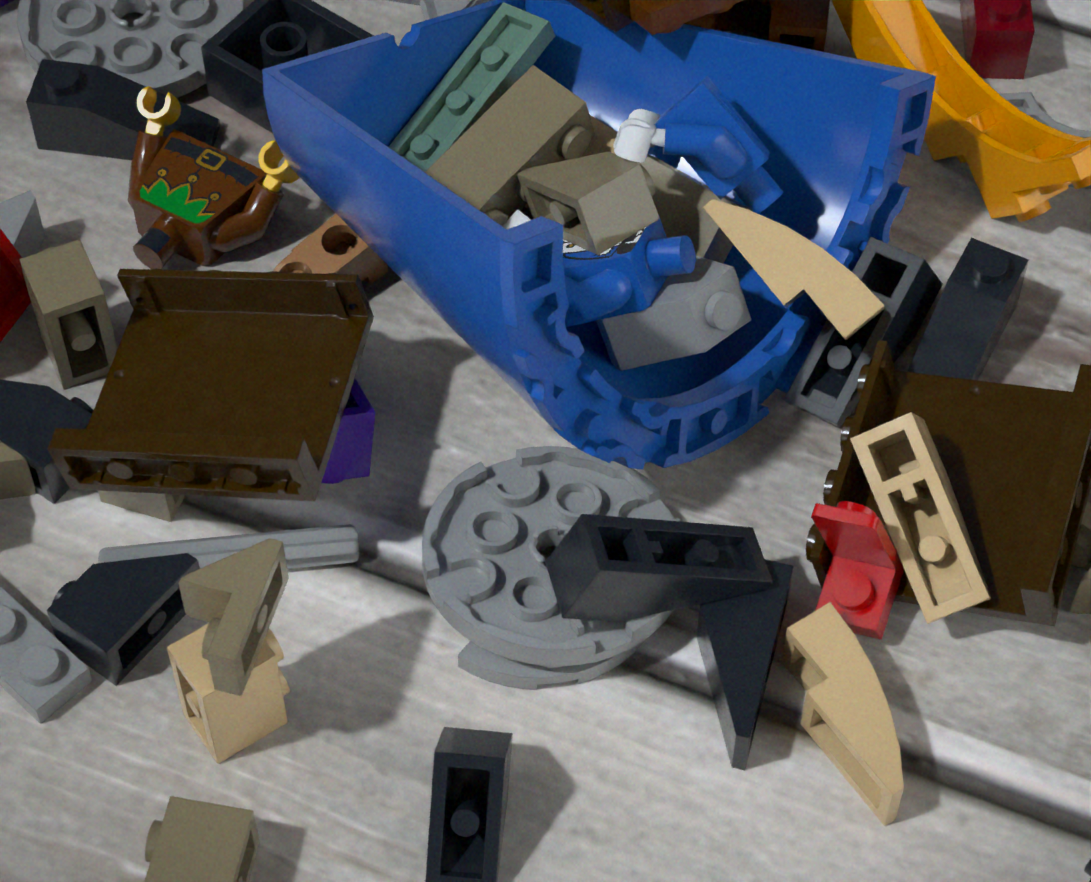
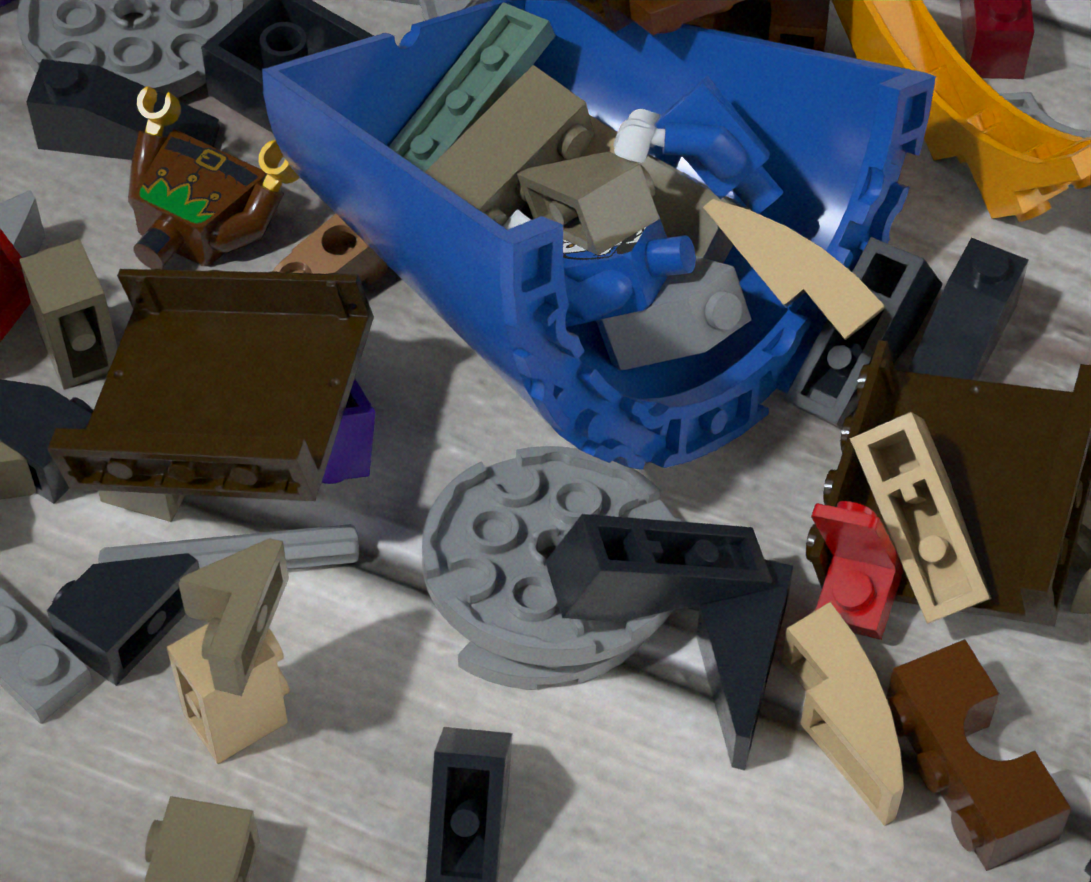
(993, 804): none -> reddish brown arch

